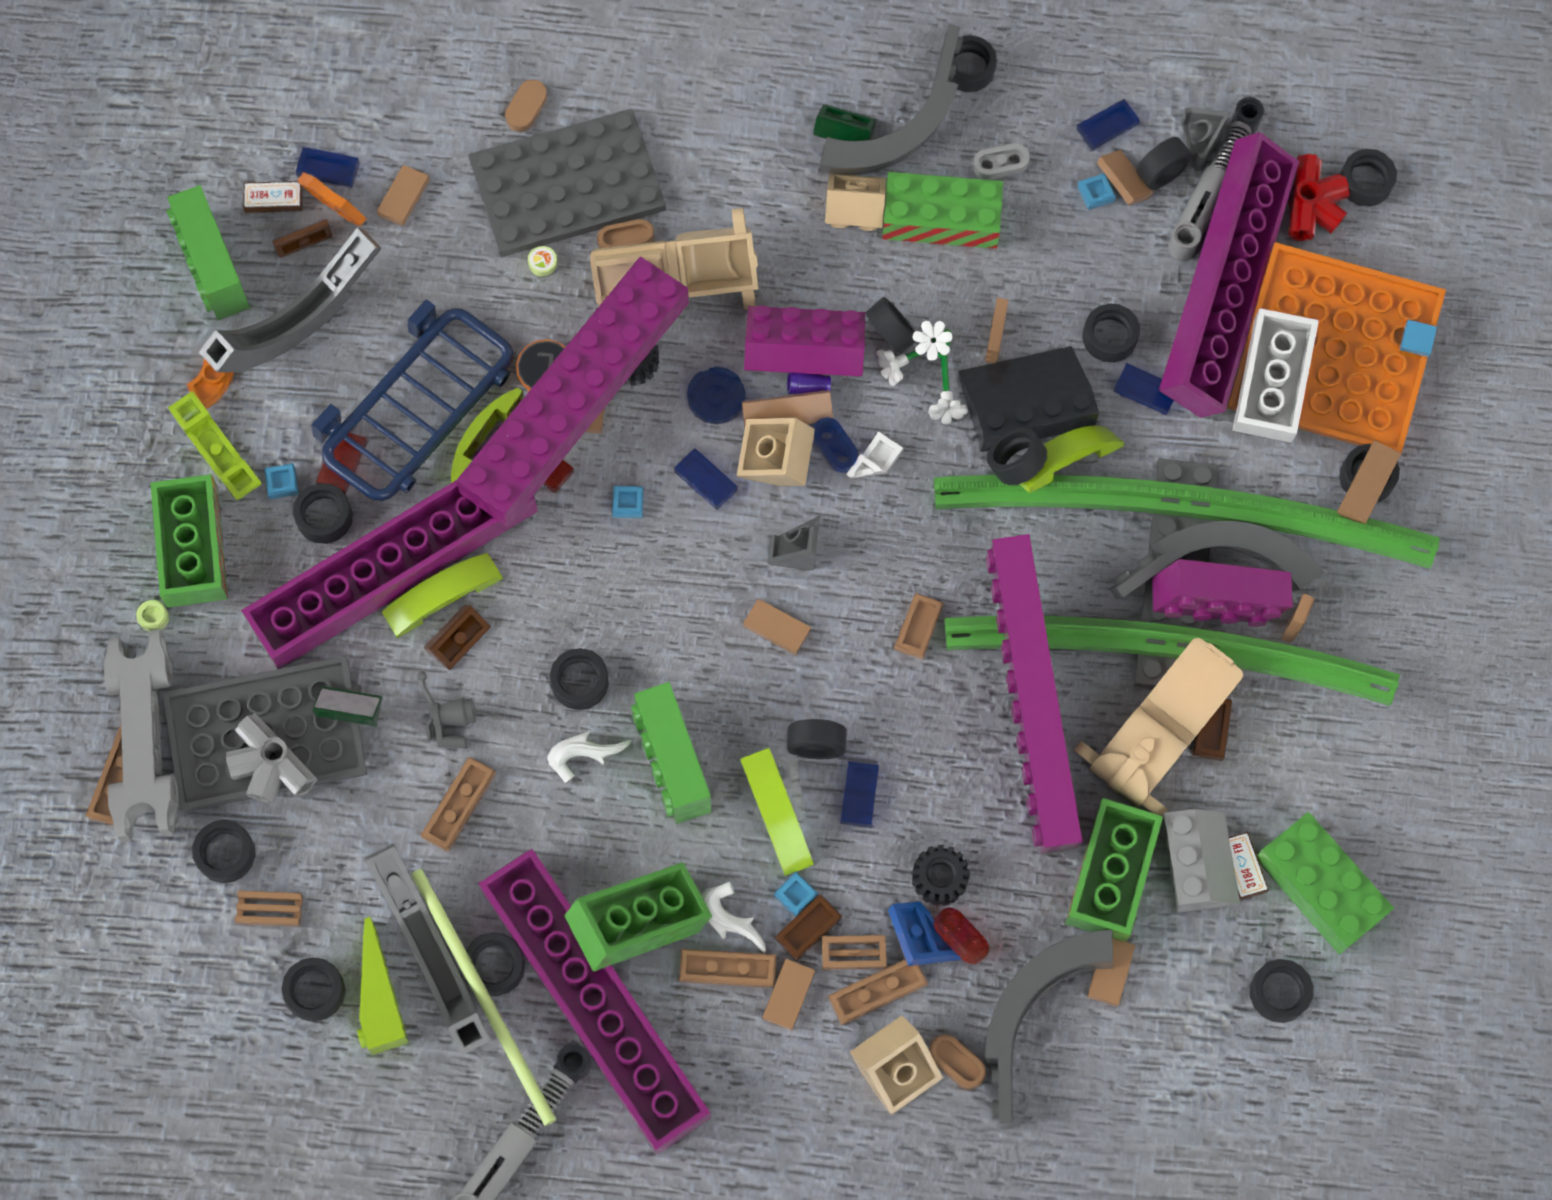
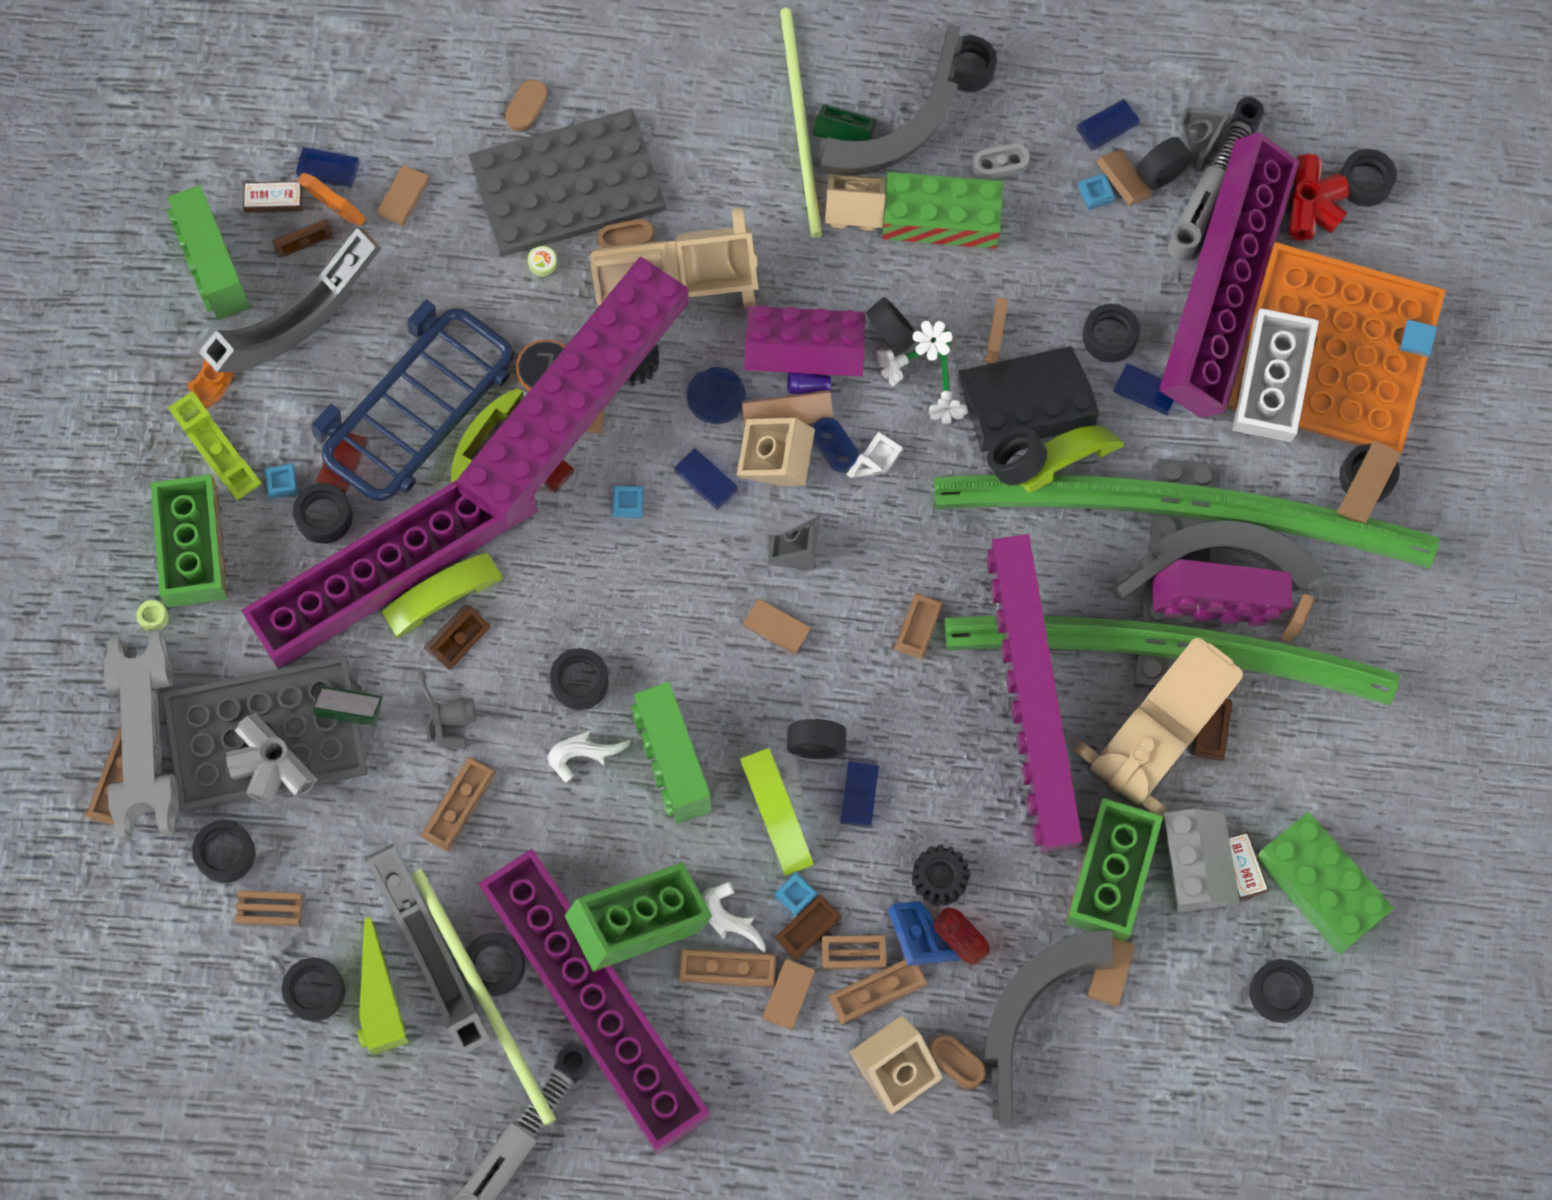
(801, 123): none -> yellowish green piece

